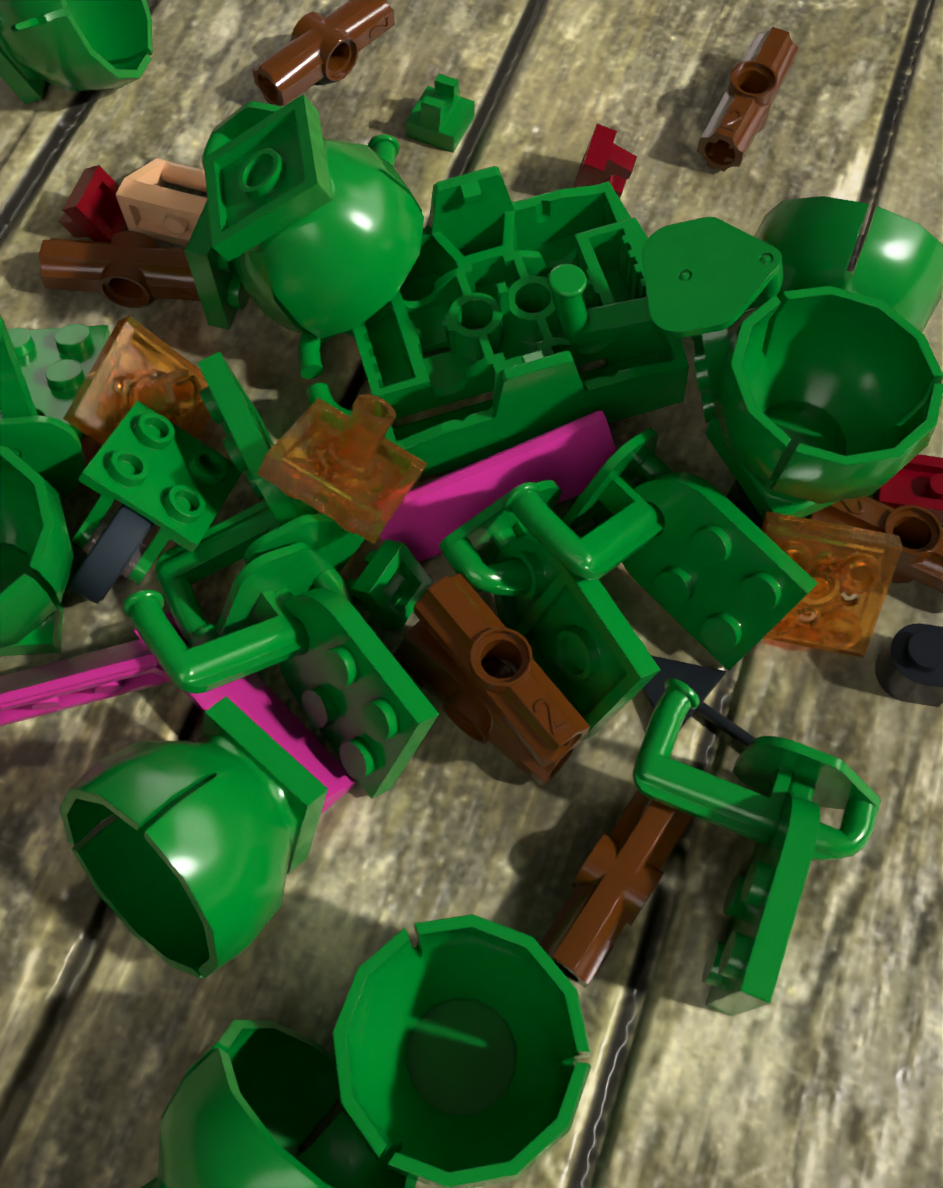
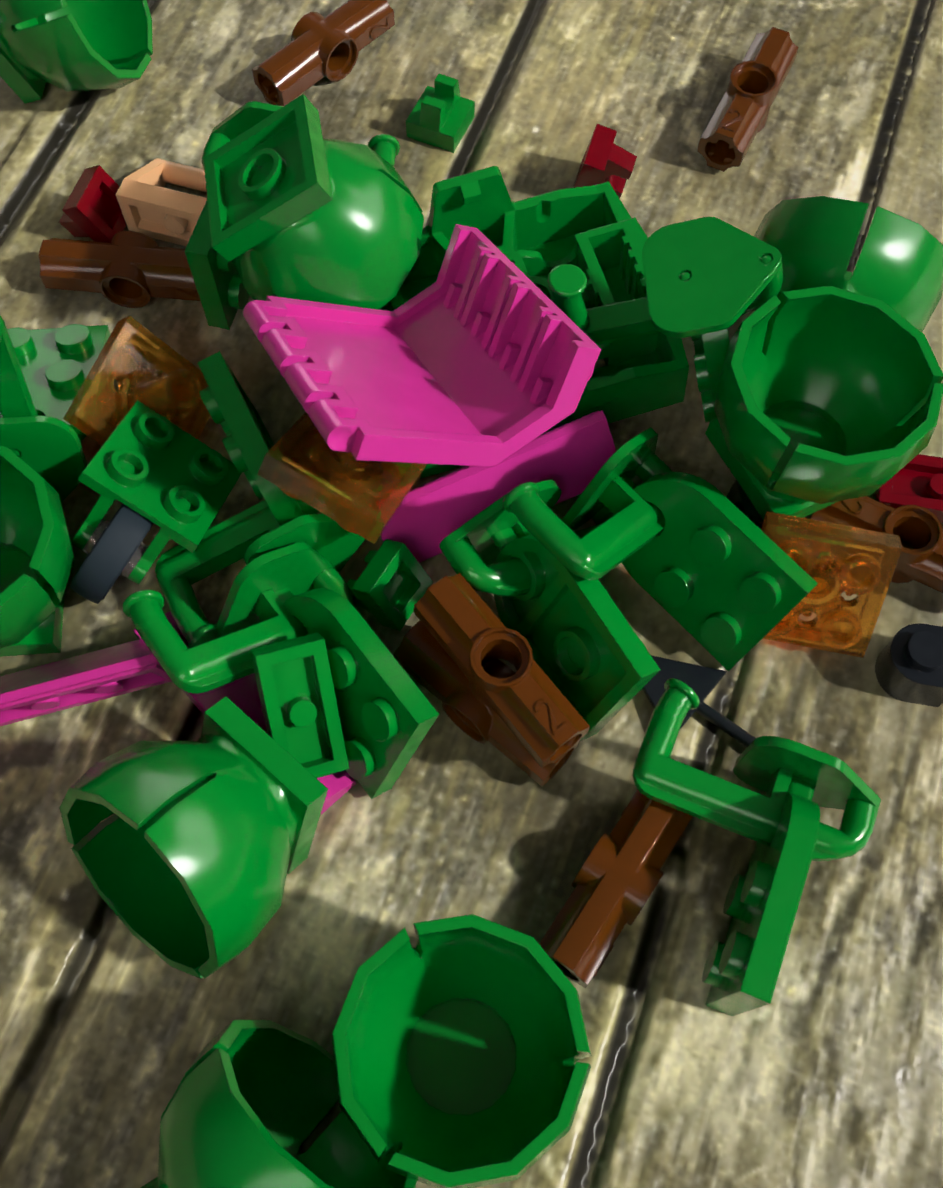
(301, 702): none -> green plate
(442, 378): none -> dark pink hinge

